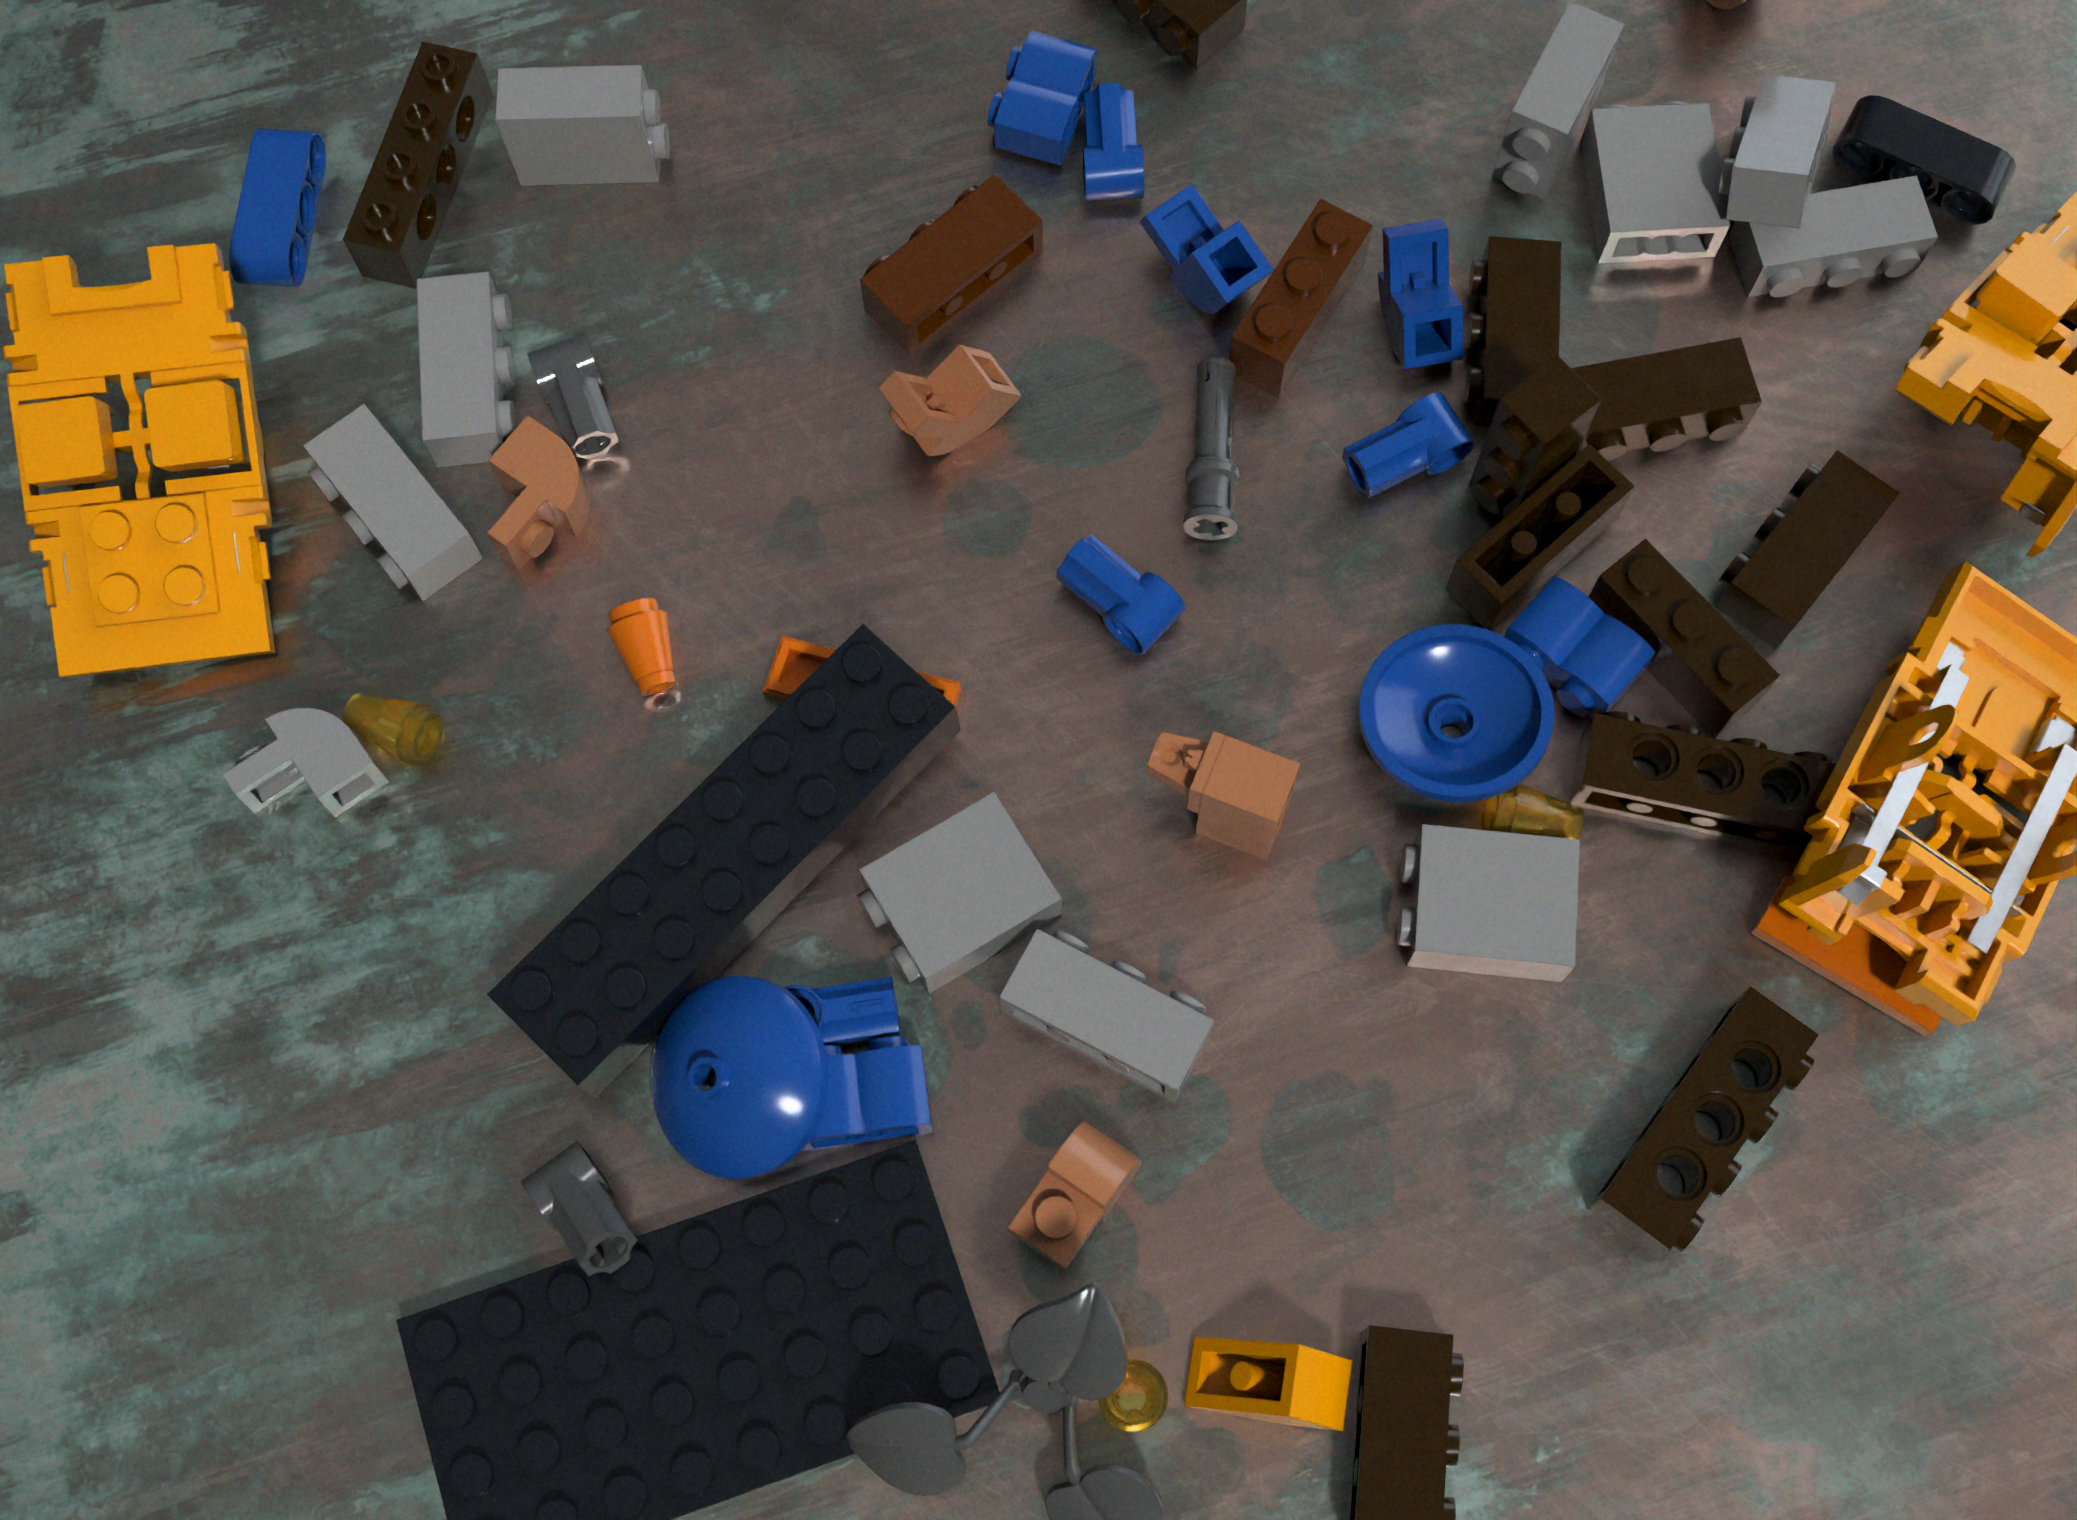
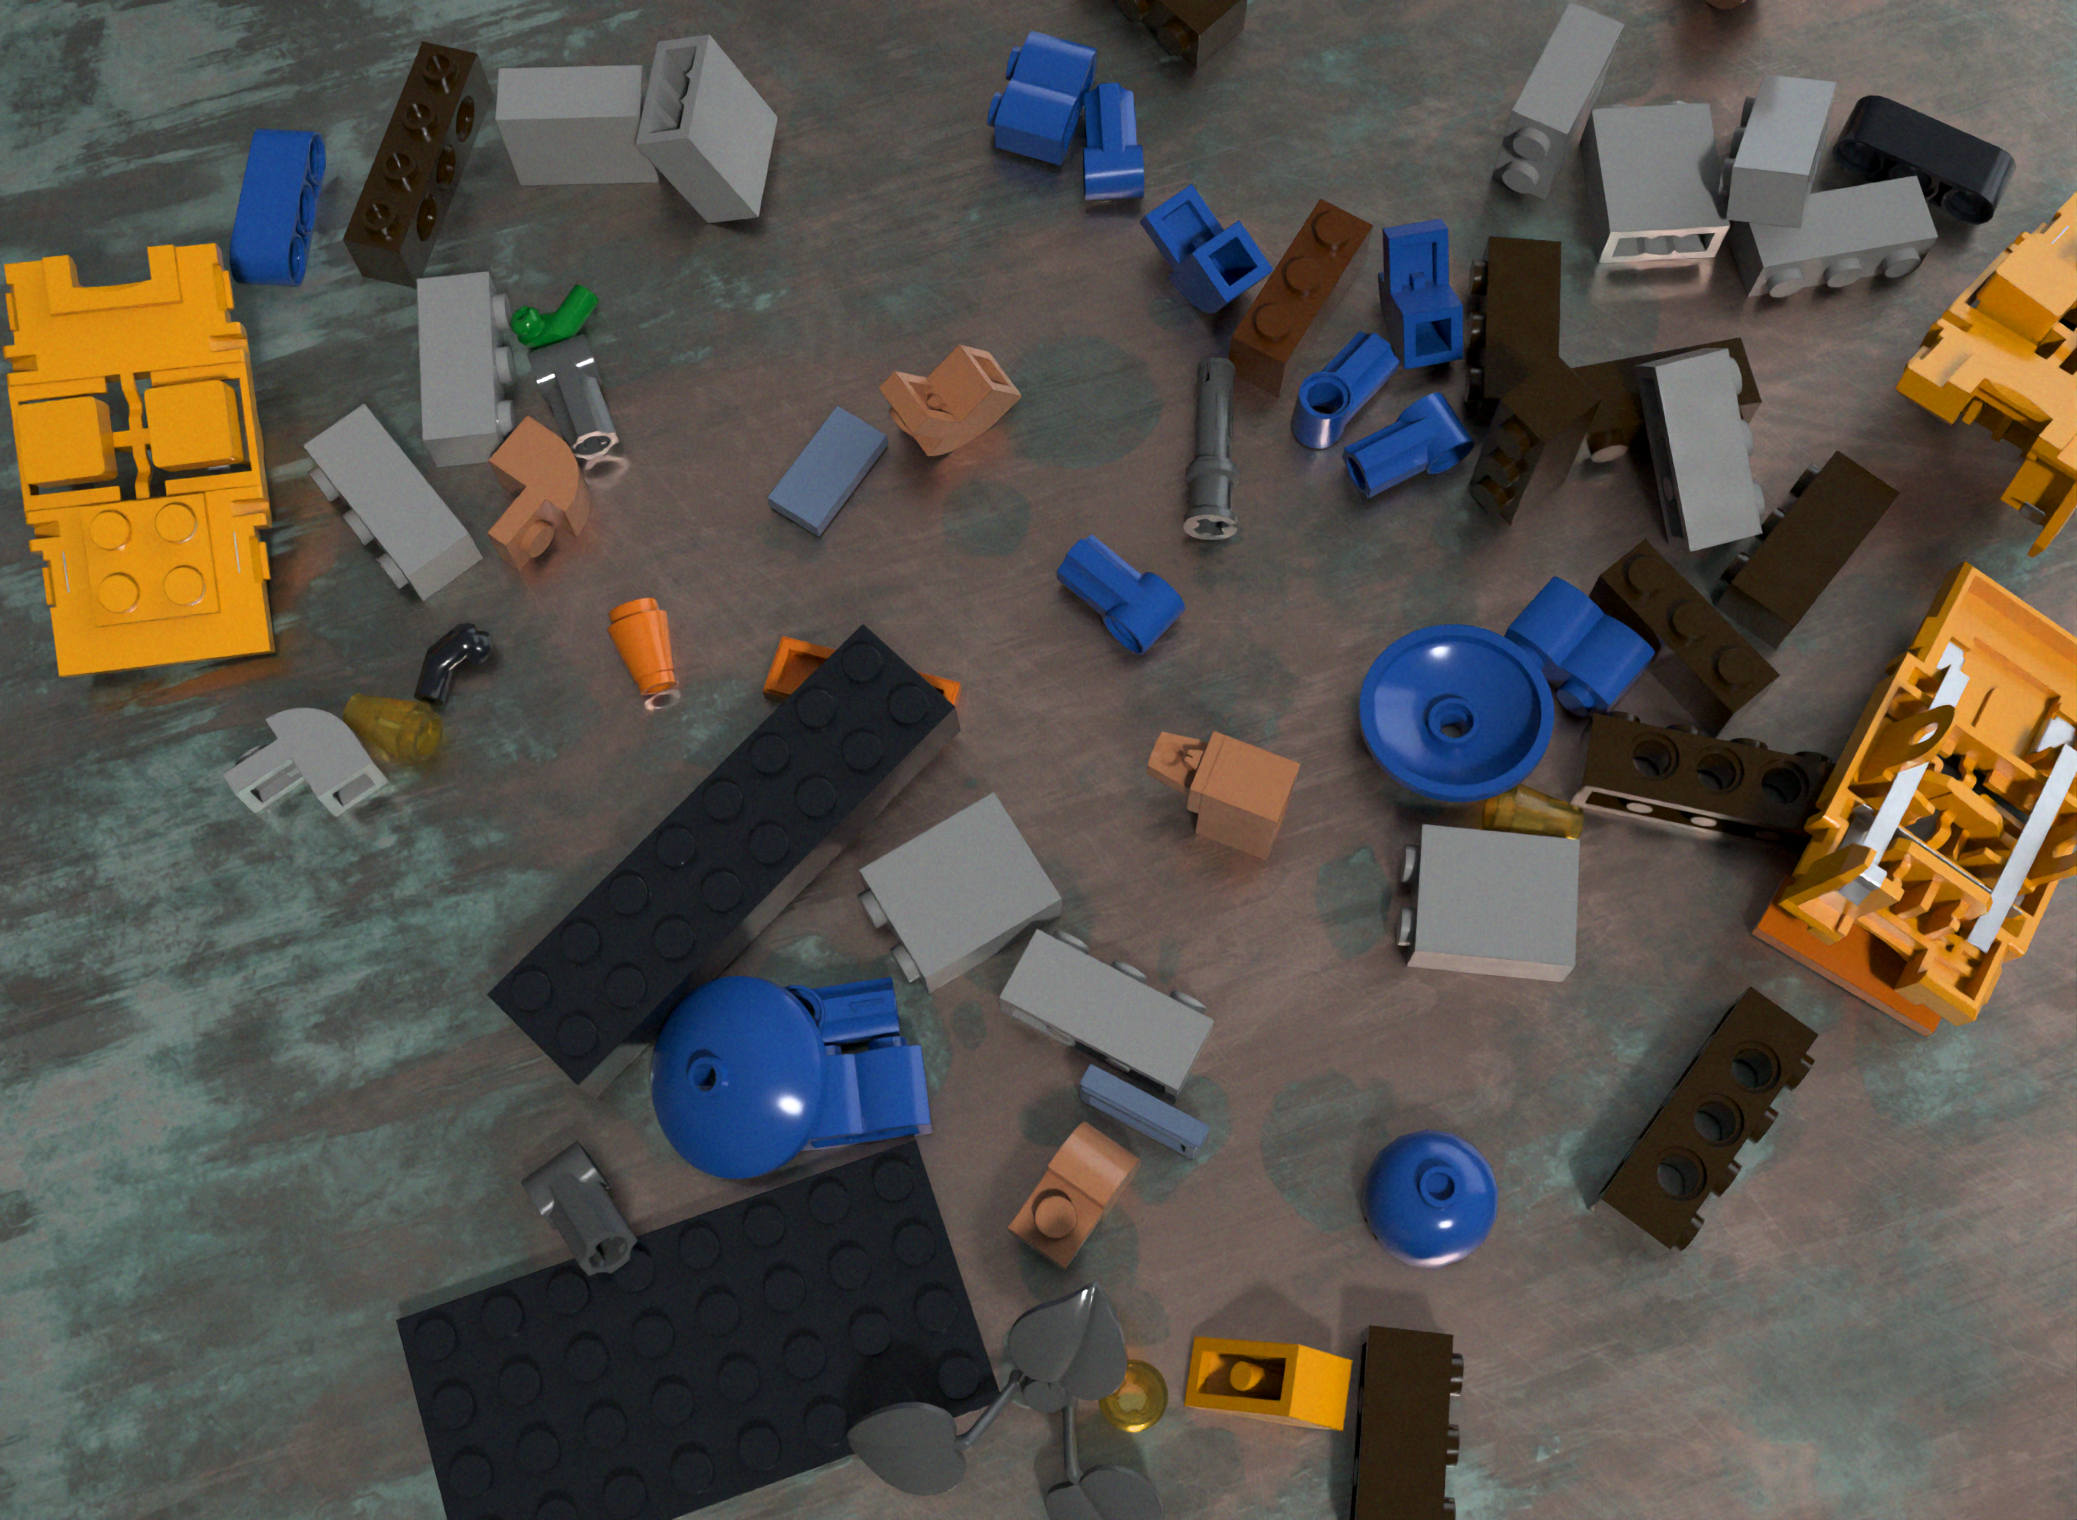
(443, 657): none -> black arm
(545, 329): none -> green arm
(707, 129): none -> light grey brick
(827, 471): none -> sand blue tile
(951, 263): reddish brown brick -> none
(1143, 1112): none -> sand blue tile
(1342, 388): none -> blue piece
(1430, 1198): none -> blue cylinder
(1539, 537): dark brown brick -> none
(1700, 448): none -> light grey brick

